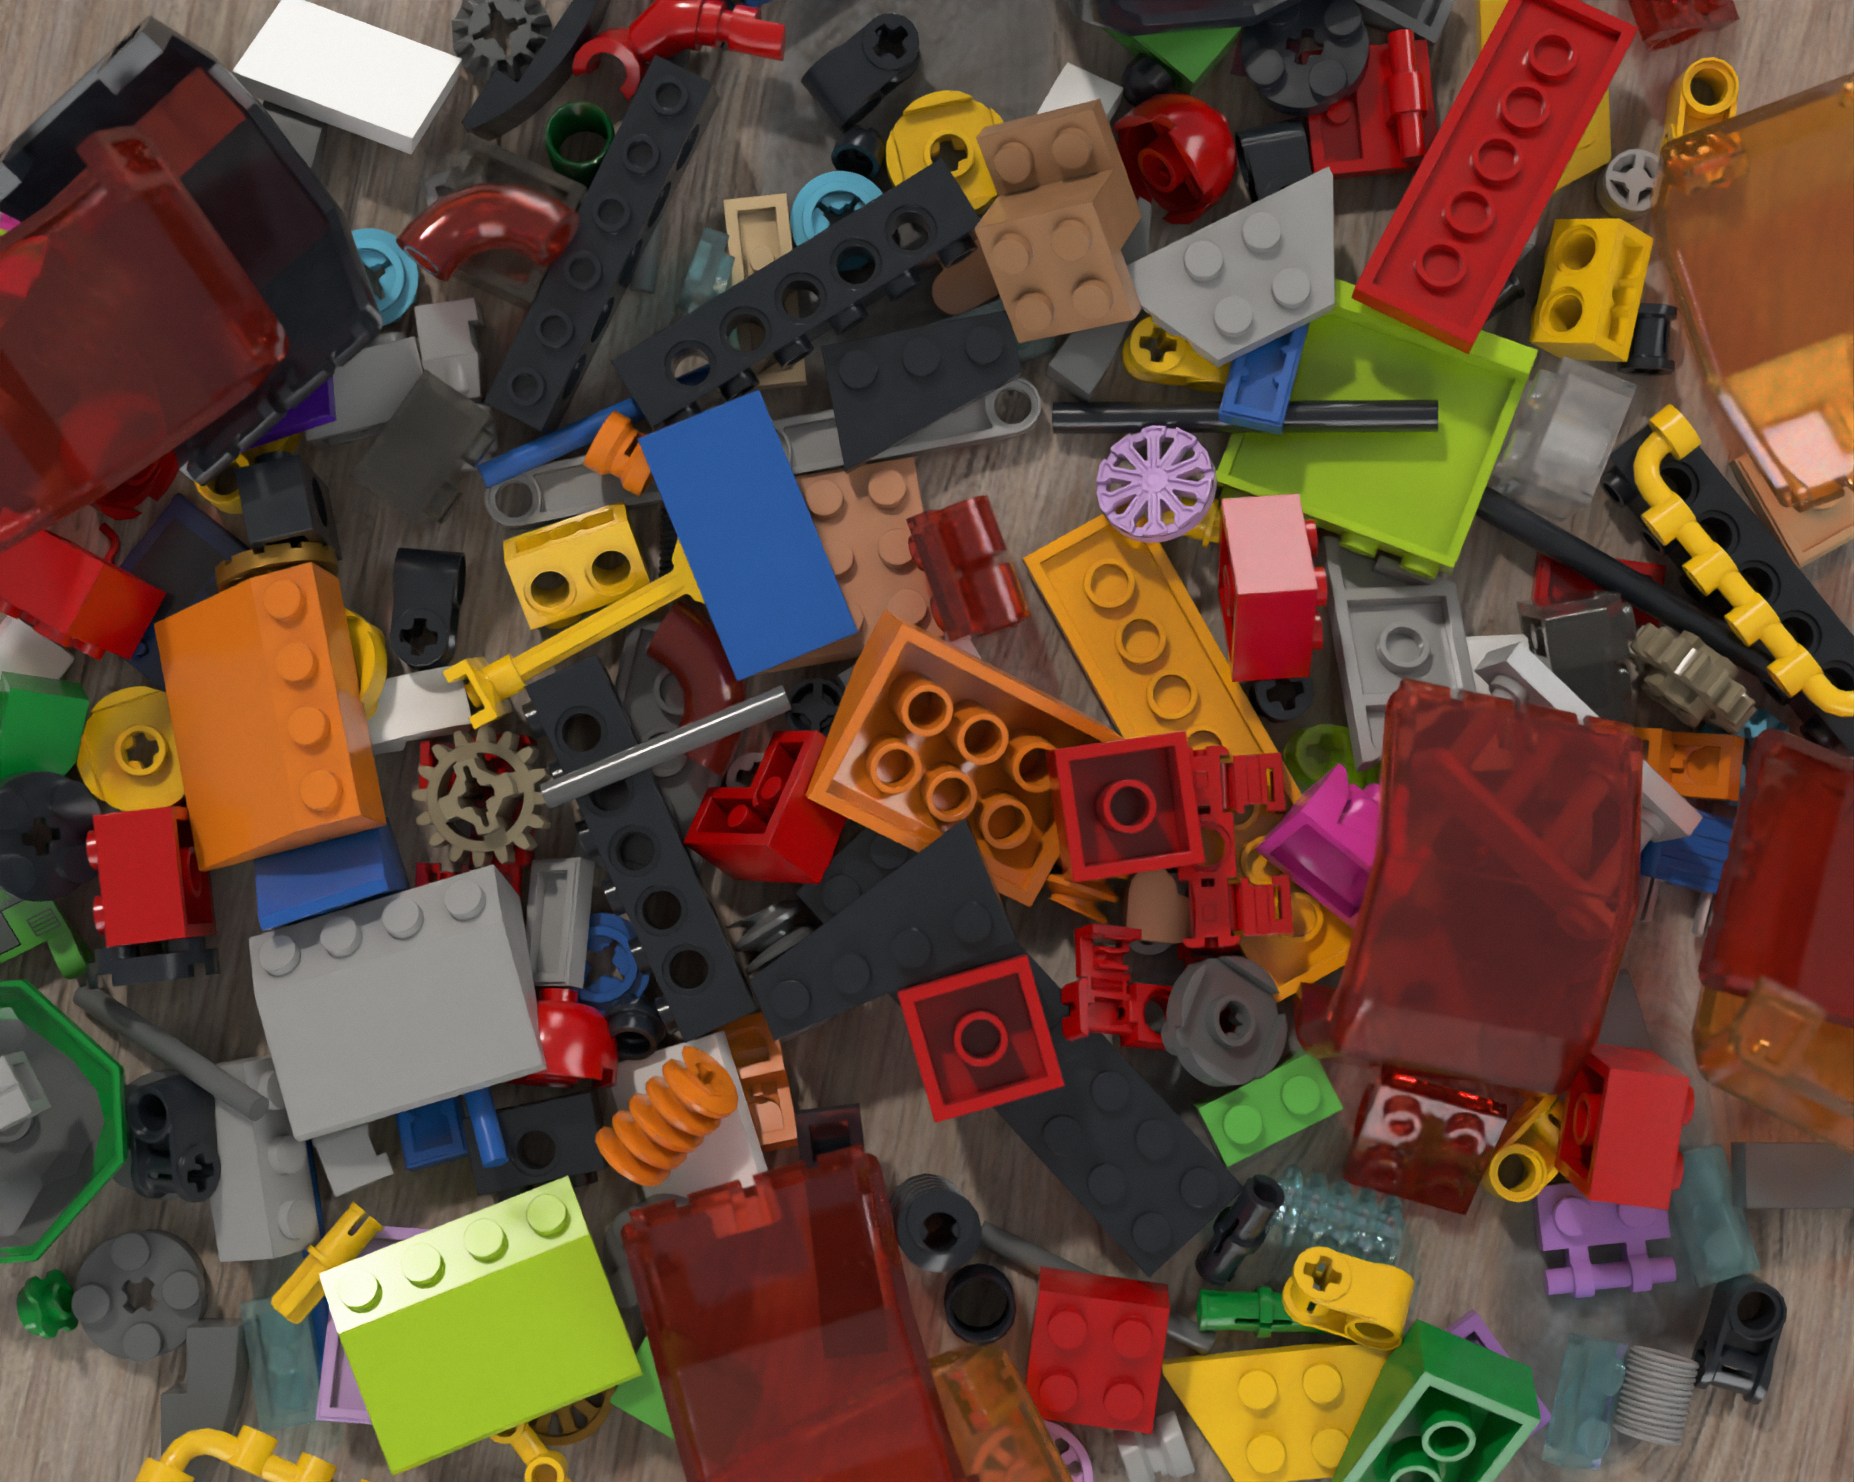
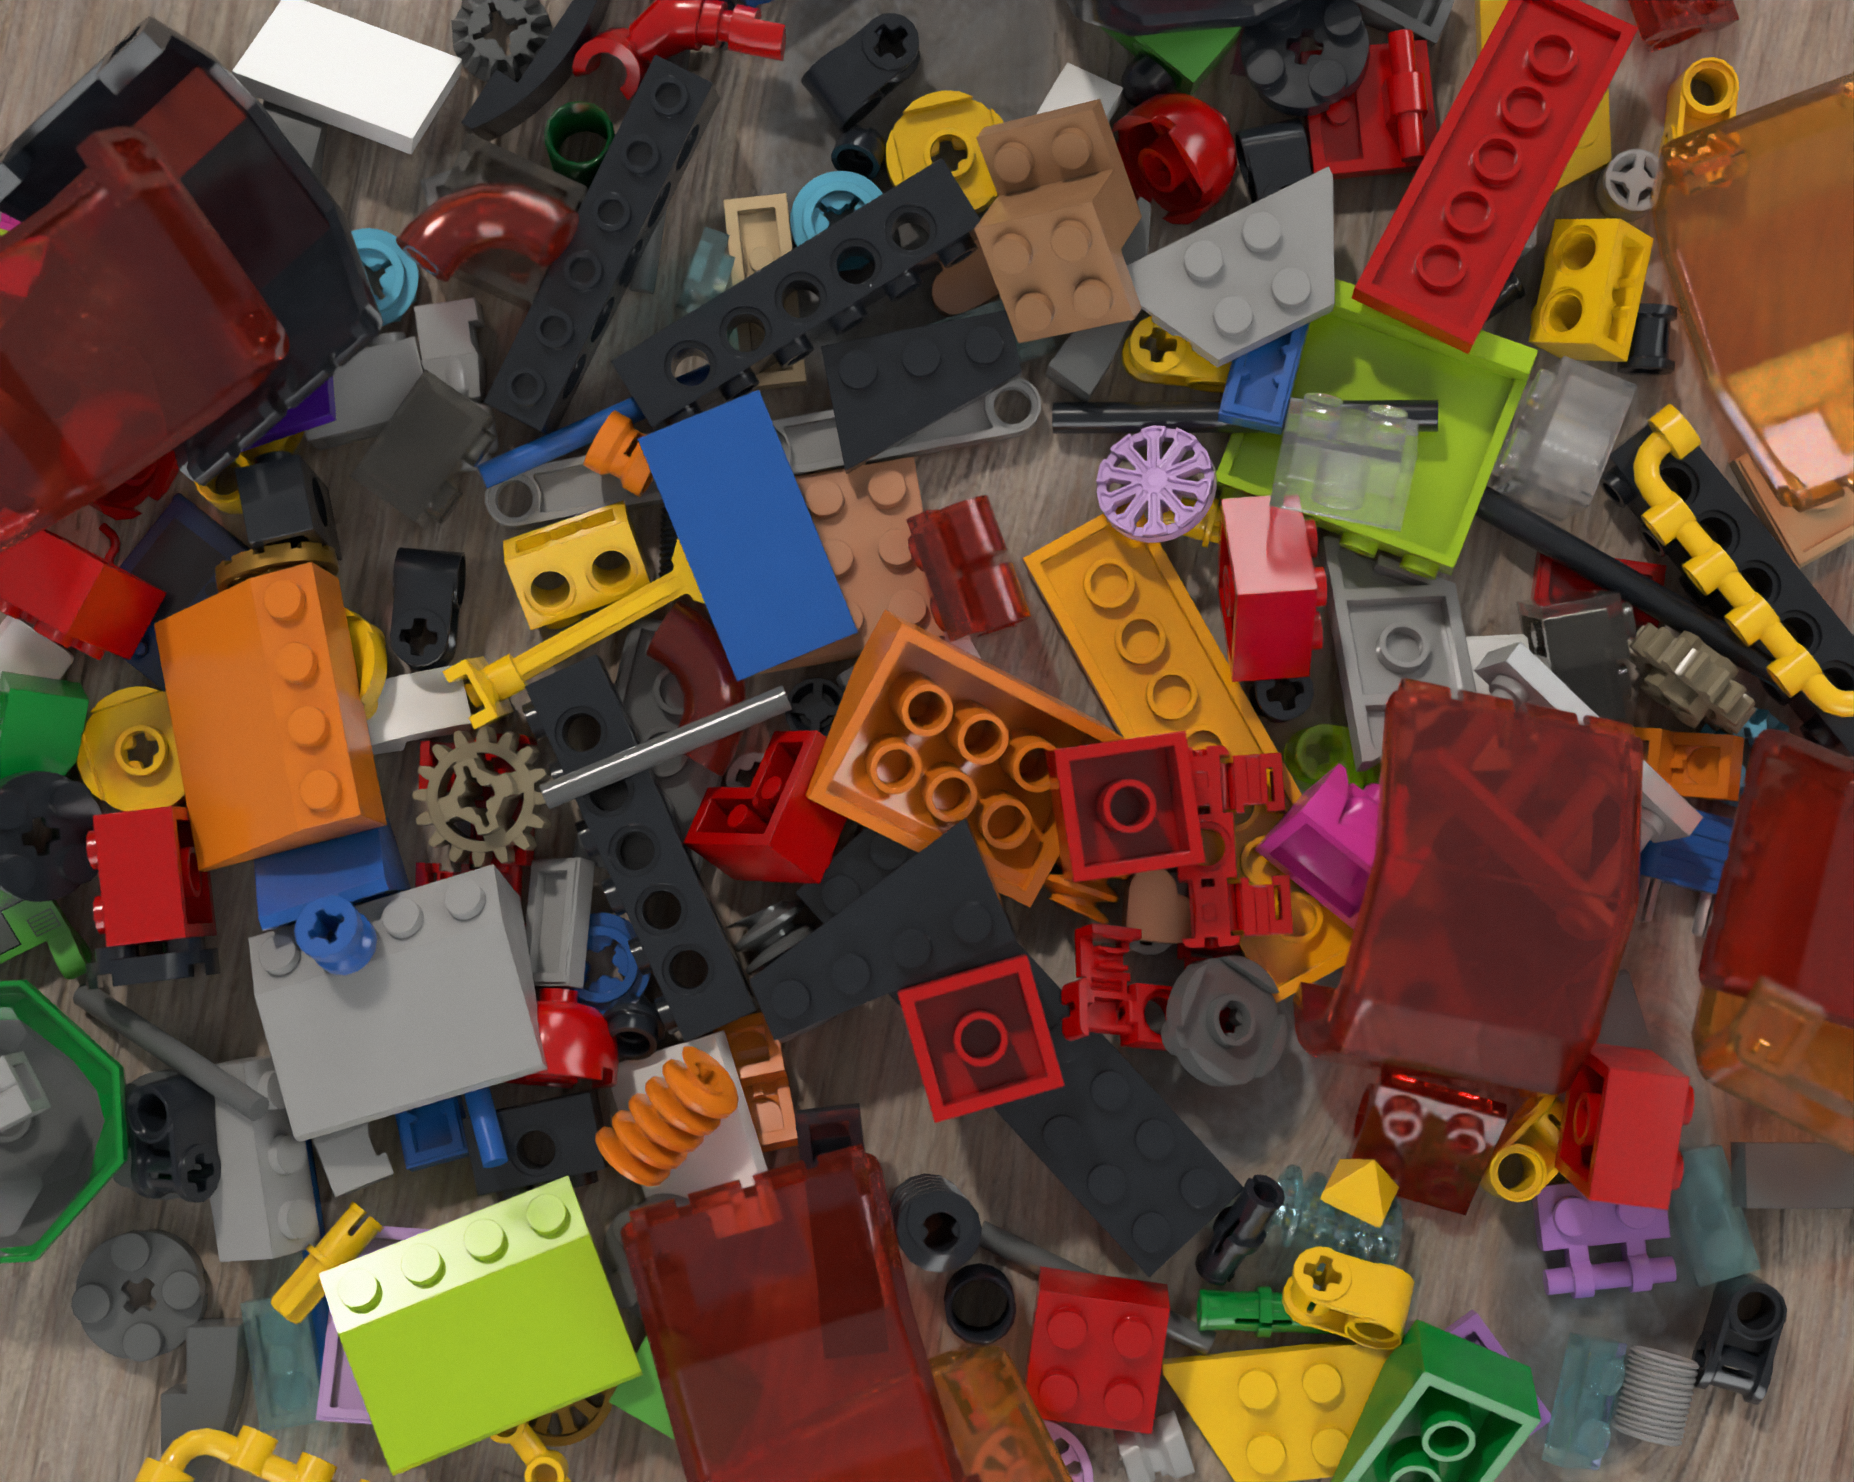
(46, 1305): green plate -> none
(352, 938): none -> blue wheel
(1267, 1108): bright green brick -> none
(1346, 461): none -> clear brick
(1361, 1190): none -> yellow slope

